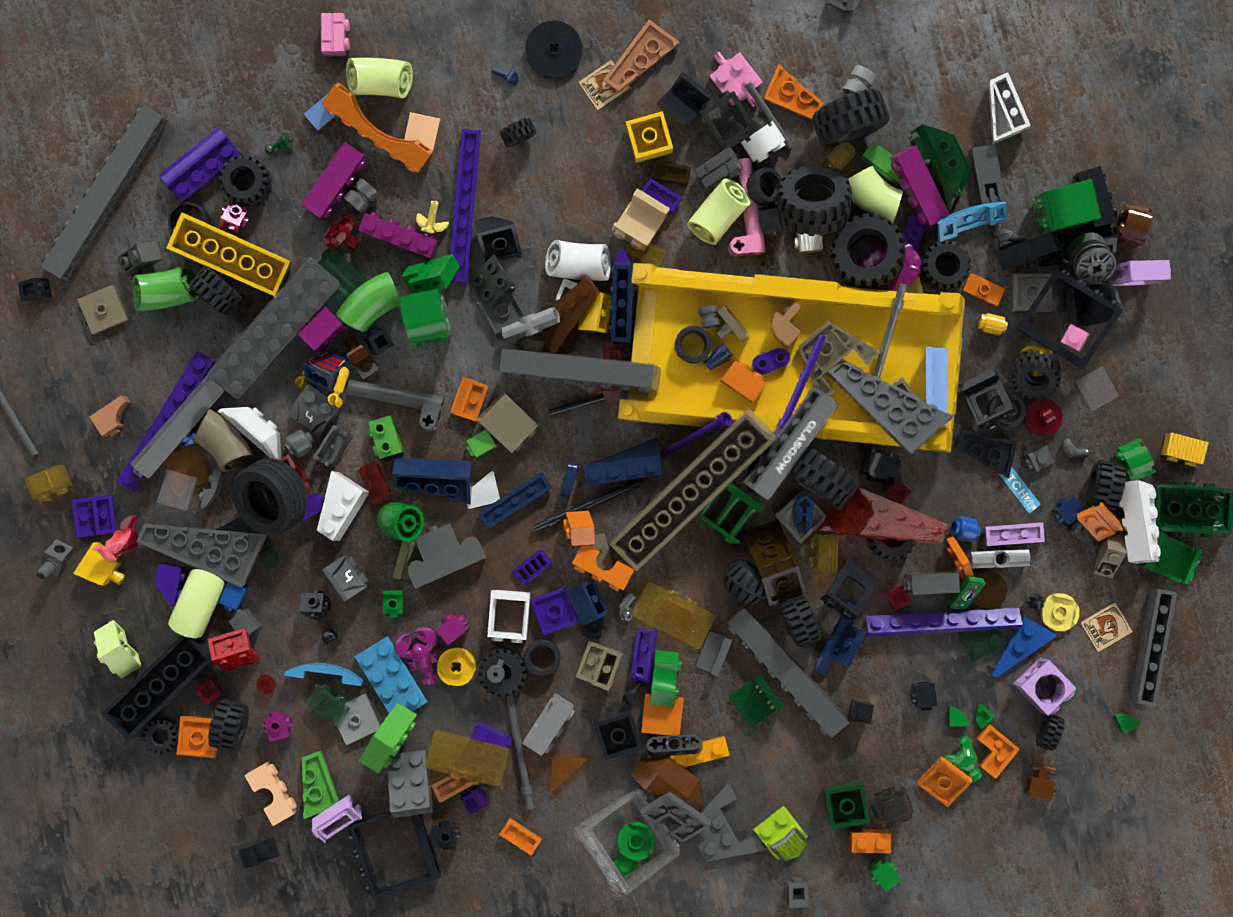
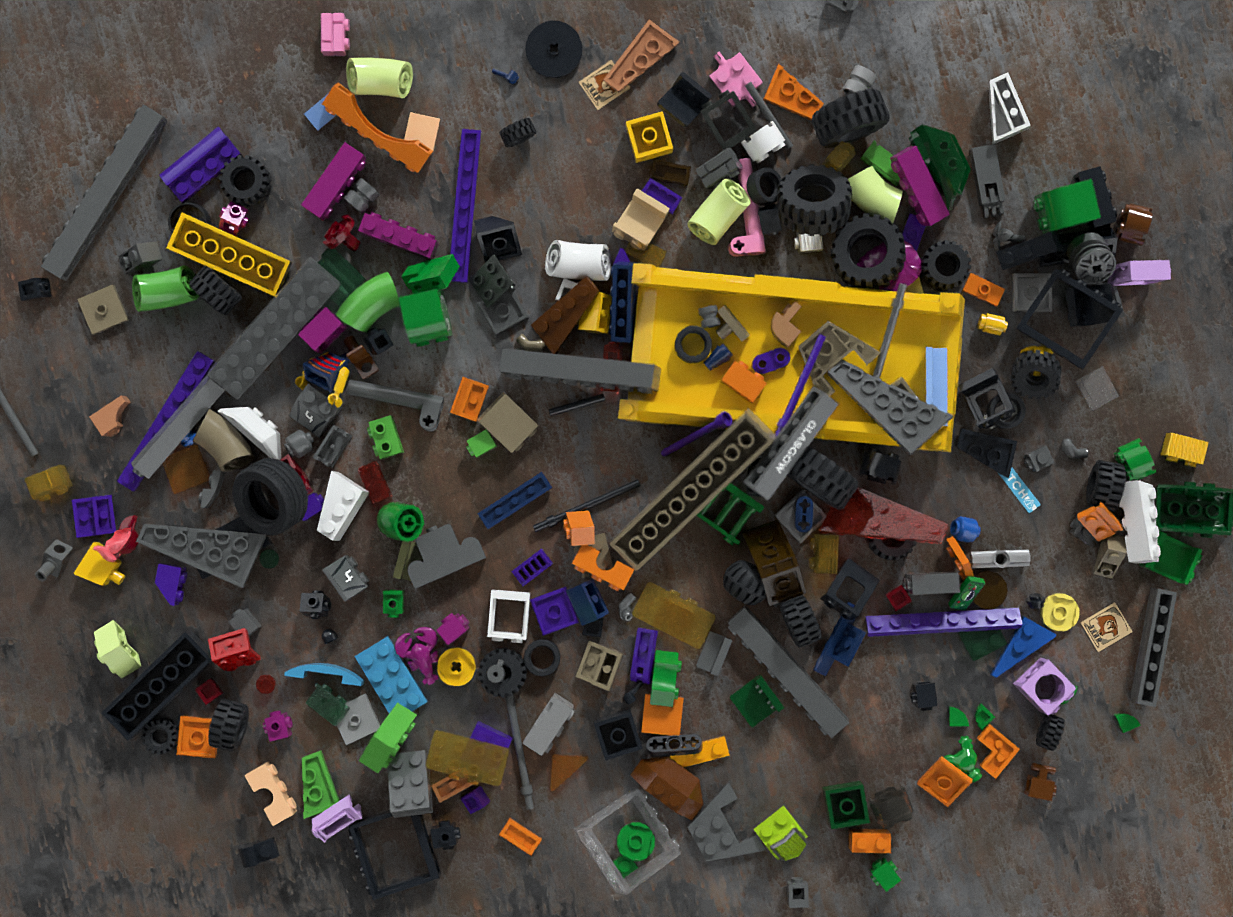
(177, 490): clear piece -> none
(196, 603): yellowish green brick -> none
(233, 597): blue brick -> none
(282, 143): dark green piece -> none
(429, 225): light yellow plant -> none
(434, 477): dark blue wedge -> none
(484, 492): white sticker -> none
(531, 325): light grey piece -> none
(569, 479): dark blue beam -> none
(629, 464): dark blue wedge -> none
(688, 819): dark grey plate -> none
(861, 711): black brick -> none
(897, 492): dark red plate -> none
(971, 217): dark azure slope -> none
(1014, 534): lavender plate -> none
(1043, 417): dark red tile -> none
(1067, 510): dark blue brick -> none
(1075, 337): bright pink brick -> none

